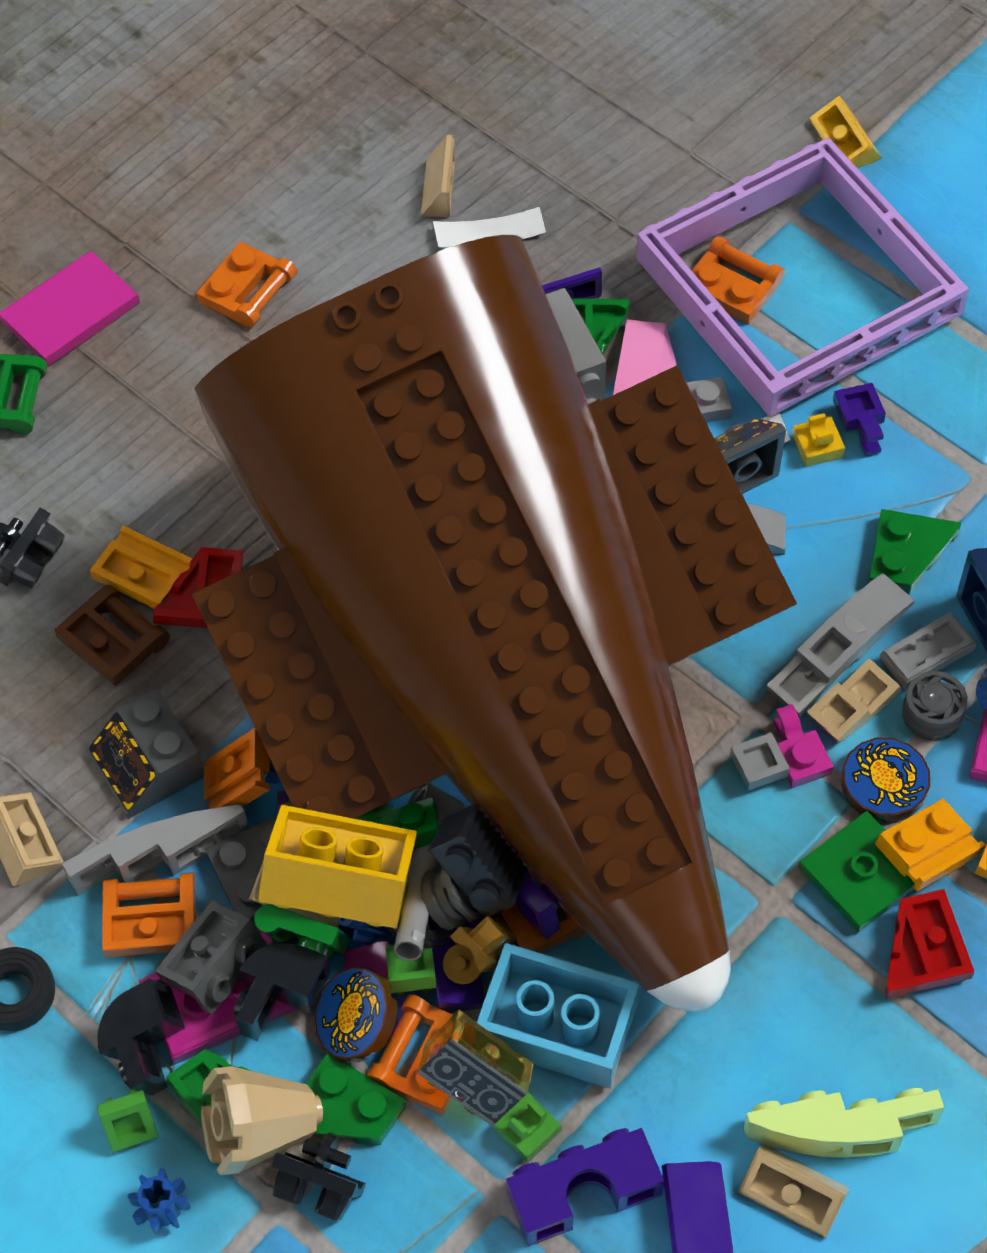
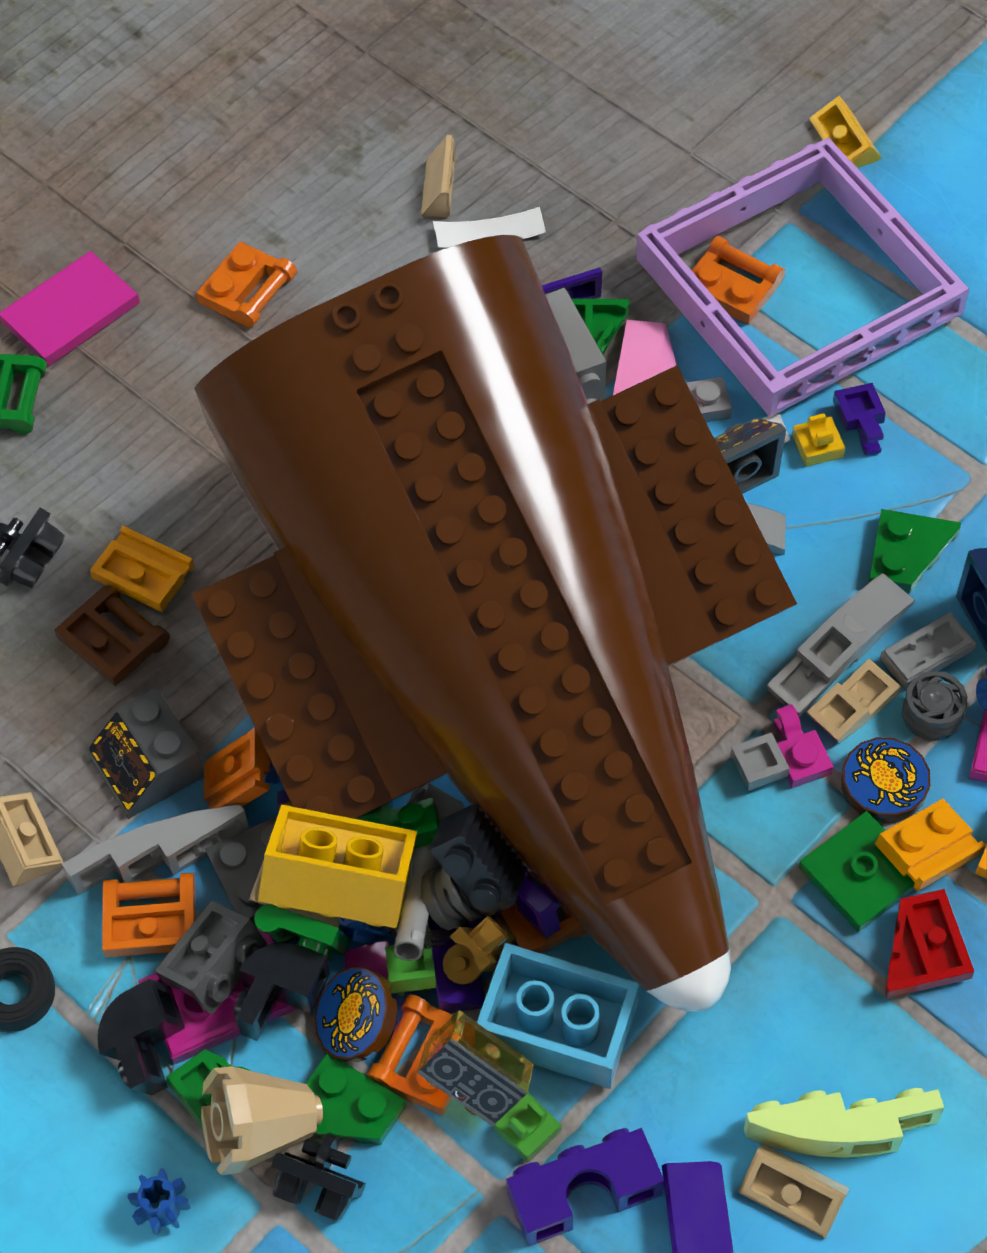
(127, 1120): bright green tile -> none
(206, 568): red wing -> none

